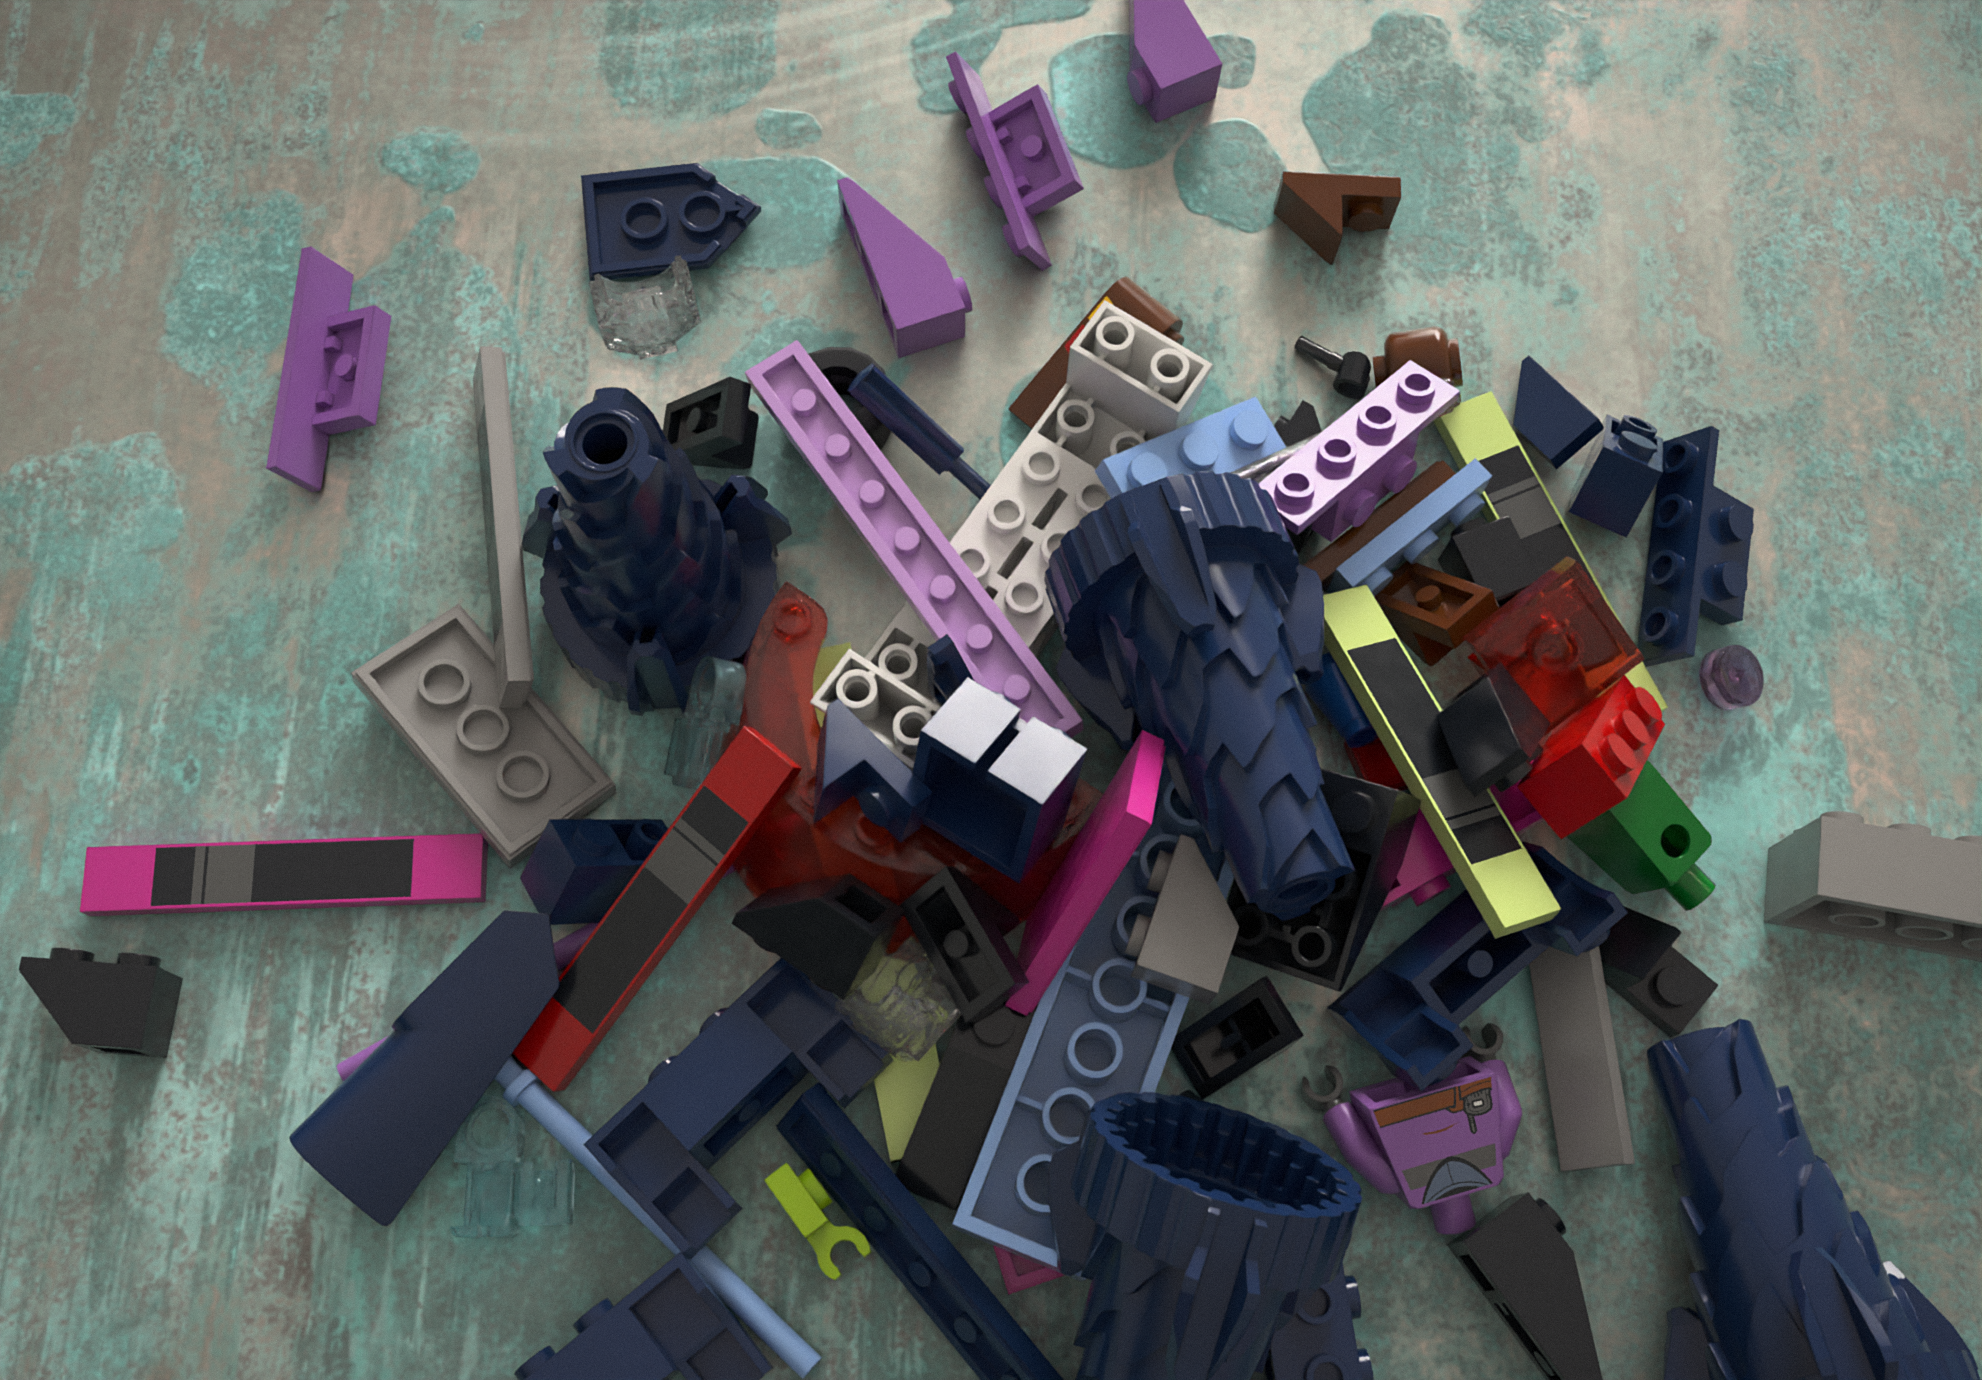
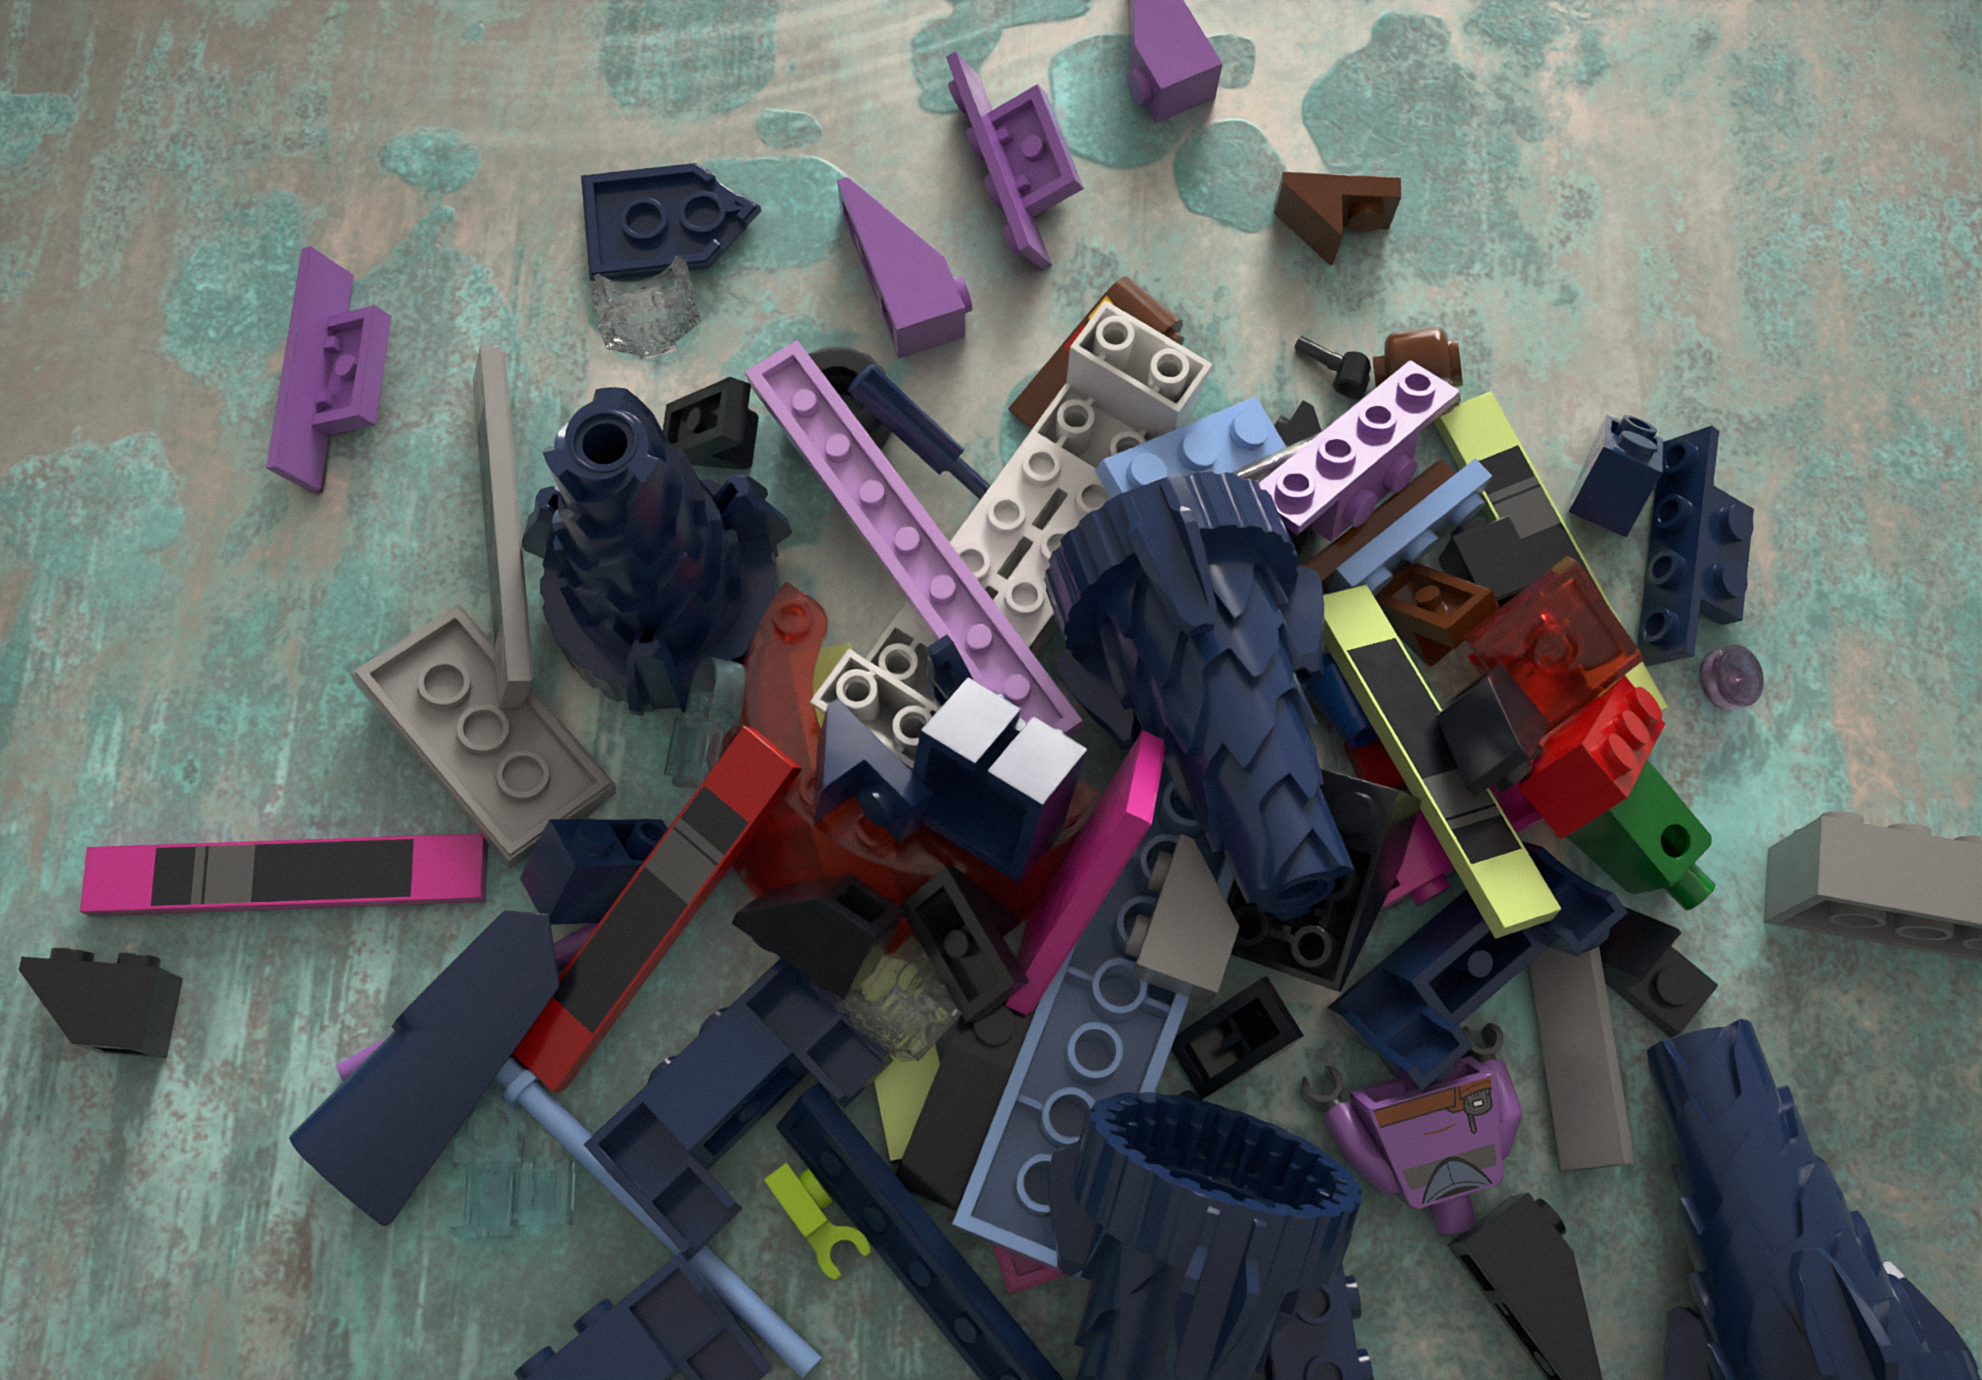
(1551, 416): dark blue tile -> none

